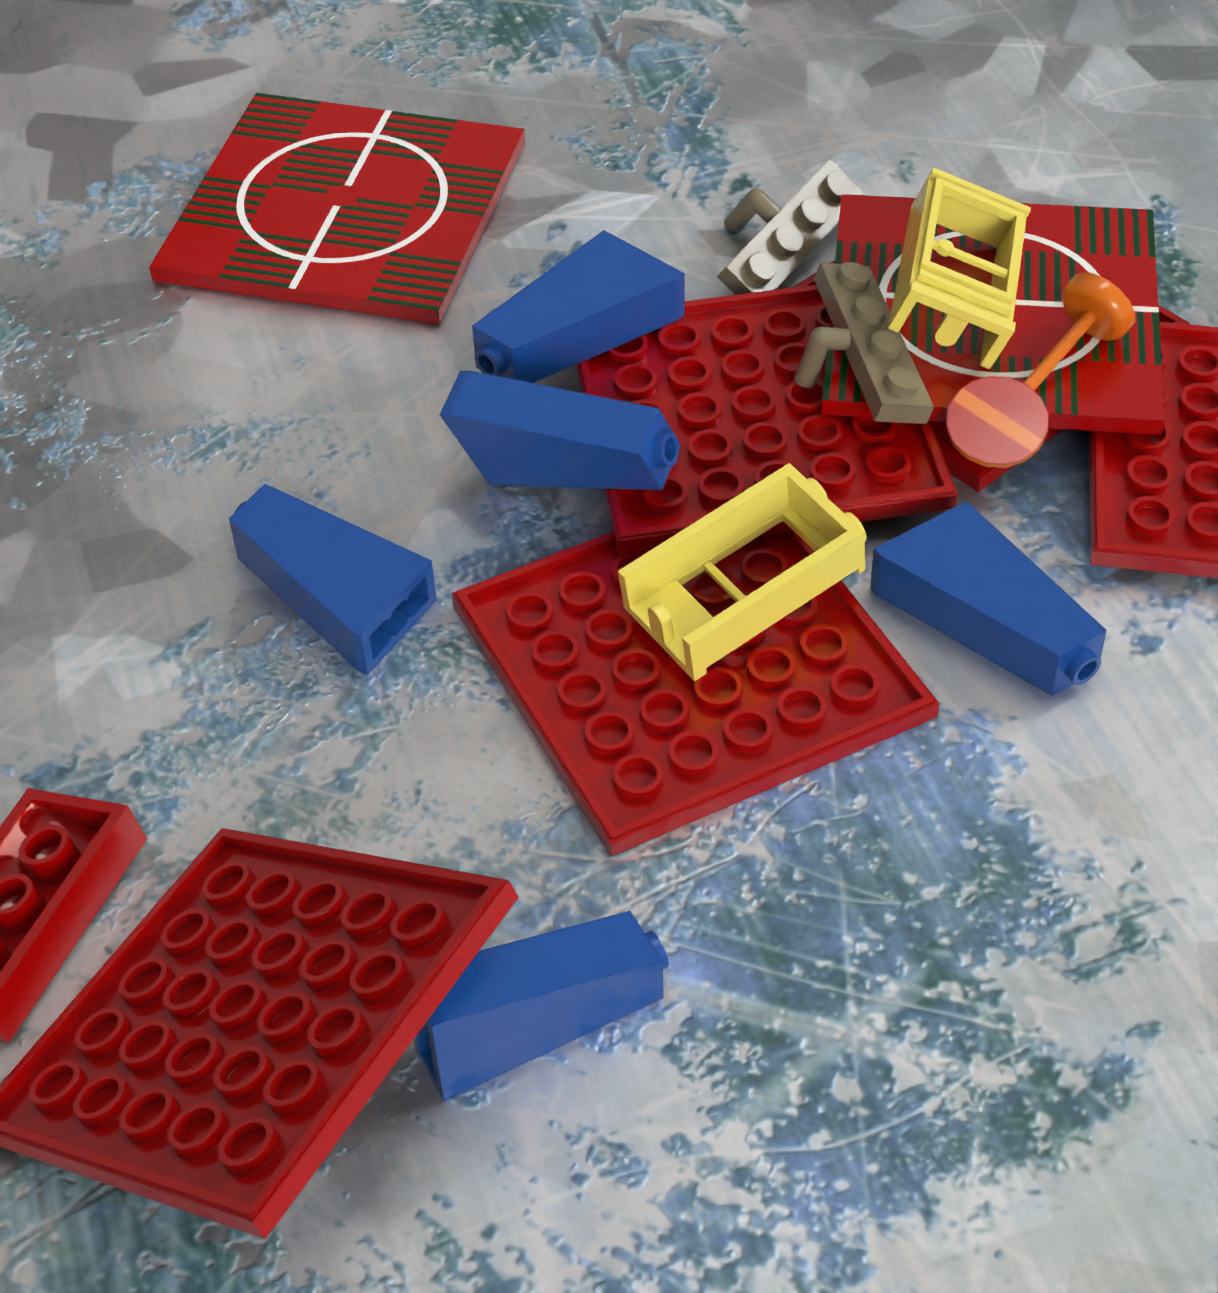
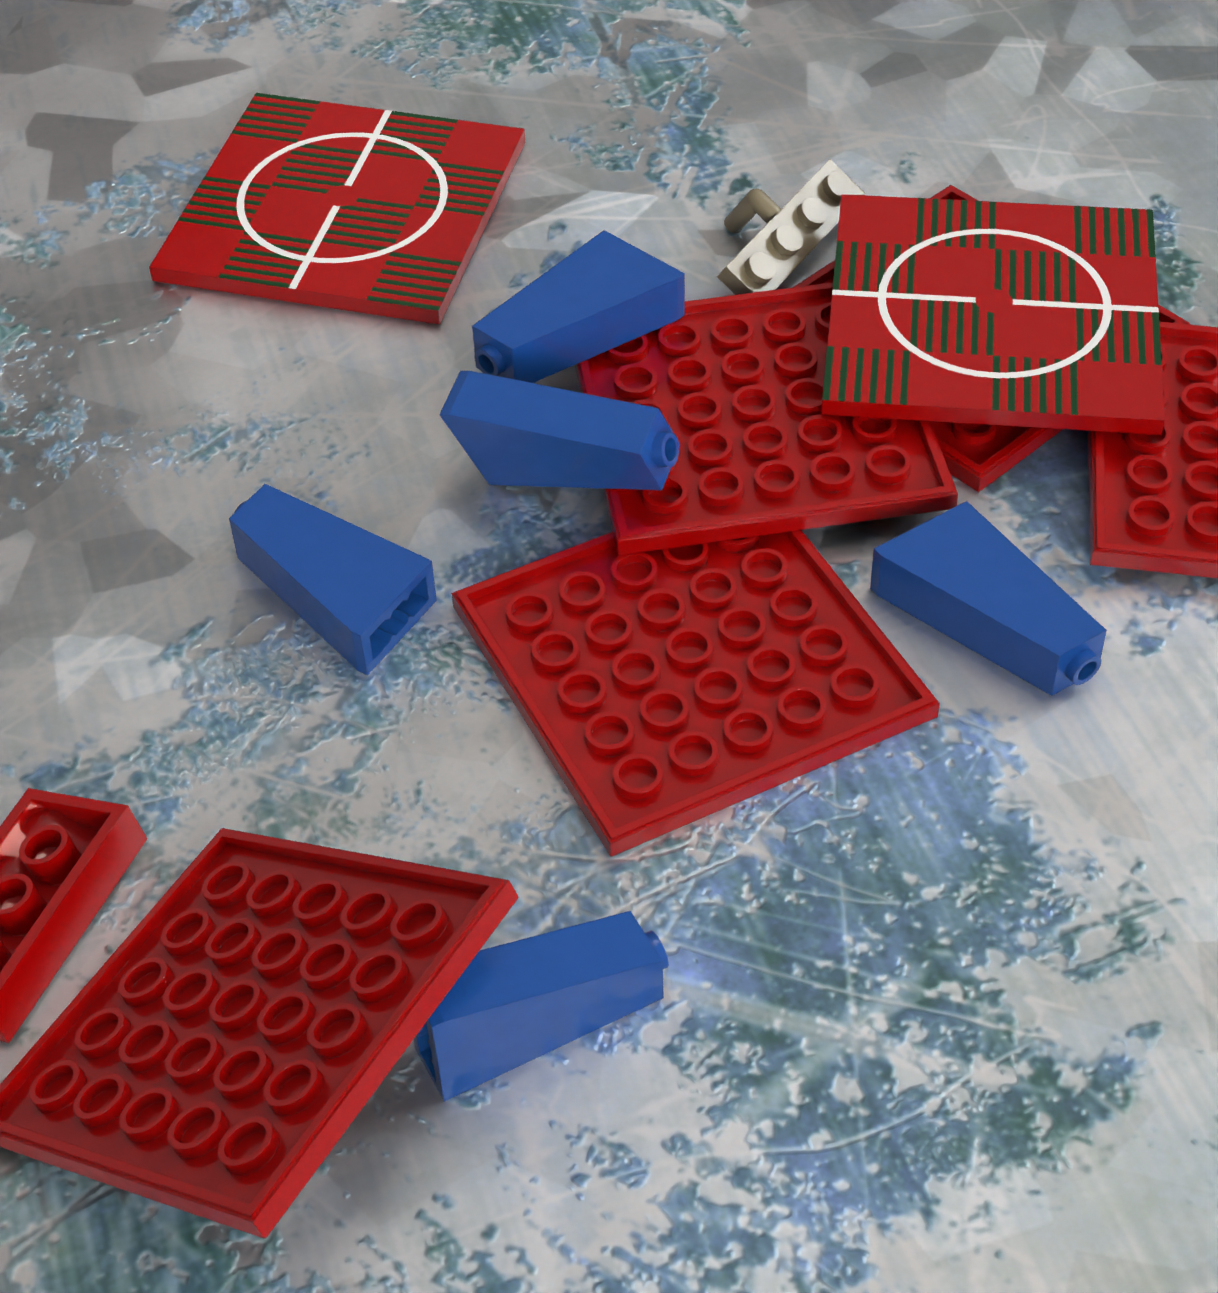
(682, 626): light yellow door -> none
(874, 351): dark tan plate -> none
(964, 300): light yellow door -> none
(1005, 420): piece -> none

